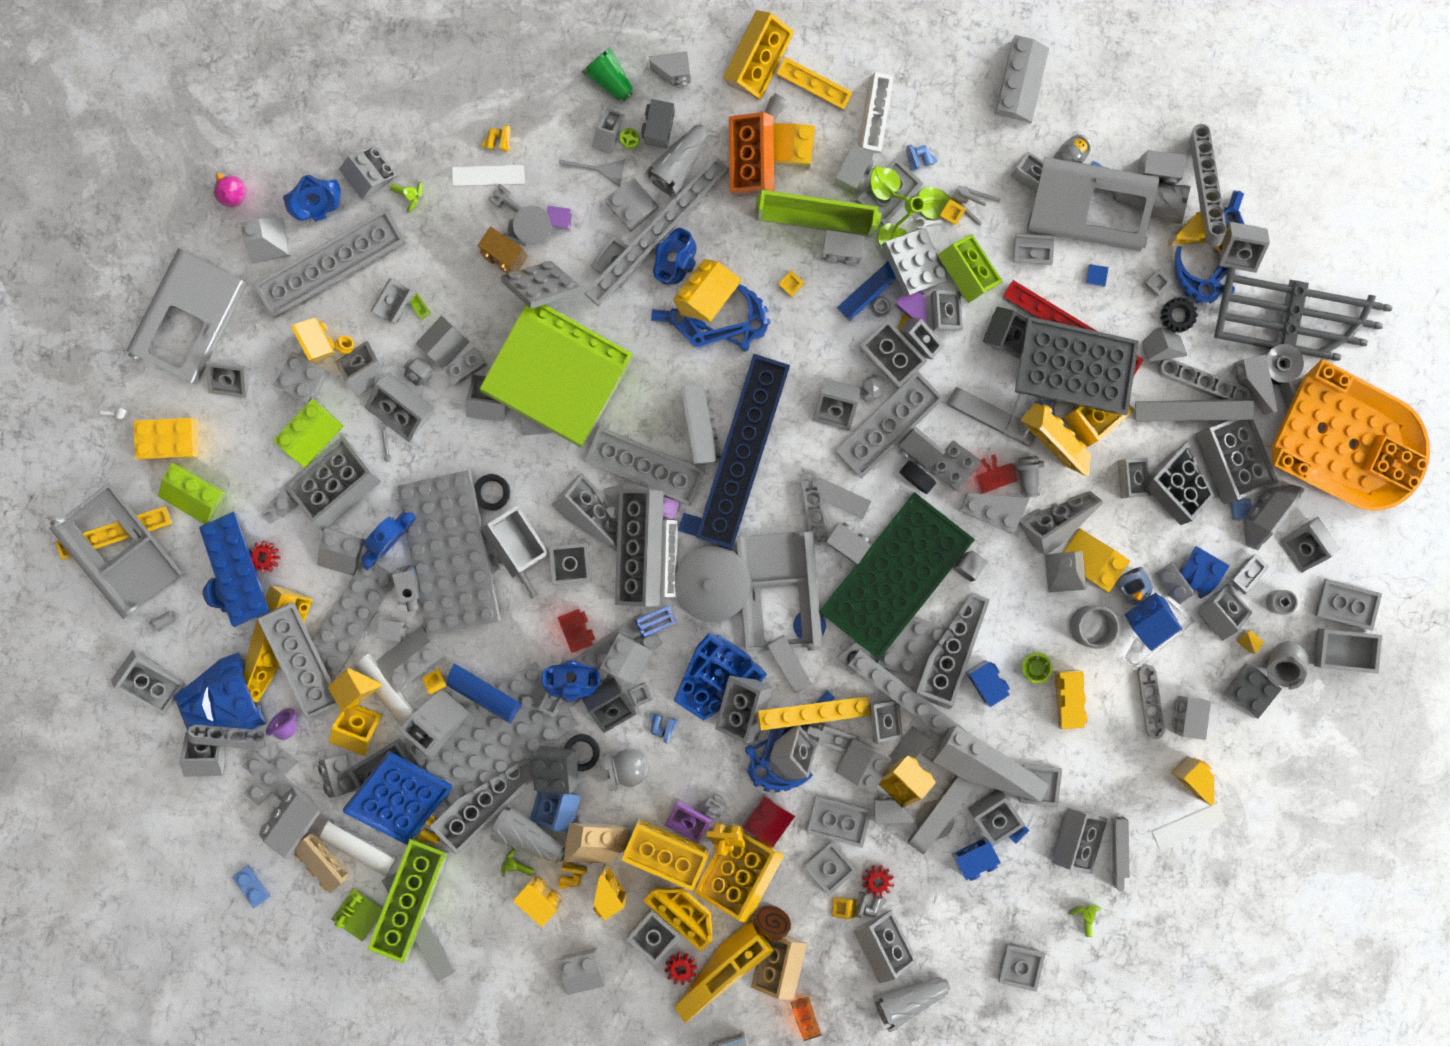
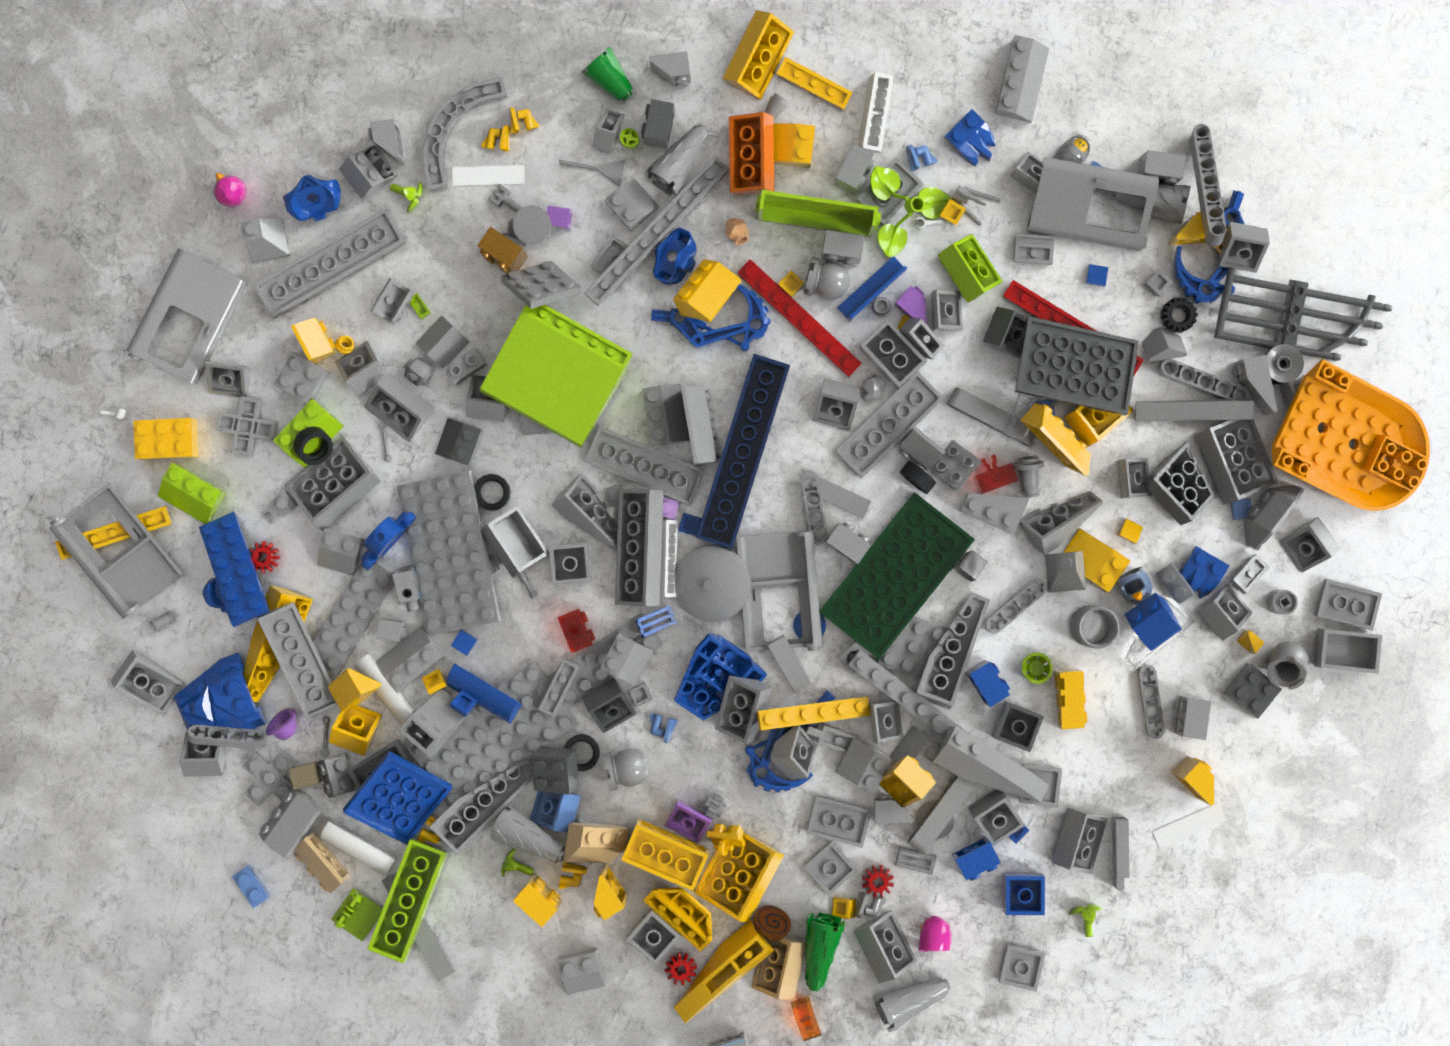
(246, 426): none -> light grey plate
(305, 775): none -> dark tan piece
(308, 434): none -> black tyre
(324, 752): none -> light grey hinge
(387, 138): none -> light grey slope
(444, 120): none -> light grey plate
(459, 442): none -> dark grey slope
(463, 703): none -> blue plate
(464, 642): none -> blue tile
(530, 122): none -> yellow piece
(586, 680): blue piece -> none
(665, 414): none -> light grey slope
(737, 231): none -> light nougat rock
(768, 820): dark red slope -> none
(799, 318): none -> red plate
(822, 941): none -> green cone
(828, 280): none -> light grey tile
(899, 856): none -> light grey tile
(914, 262): light grey plate -> none
(935, 935): none -> dark pink piece
(971, 138): none -> blue plate
(1013, 603): none -> light grey beam
(1017, 726): none -> dark grey brick
(1023, 894): none -> blue brick
(1130, 531): none -> yellow slope

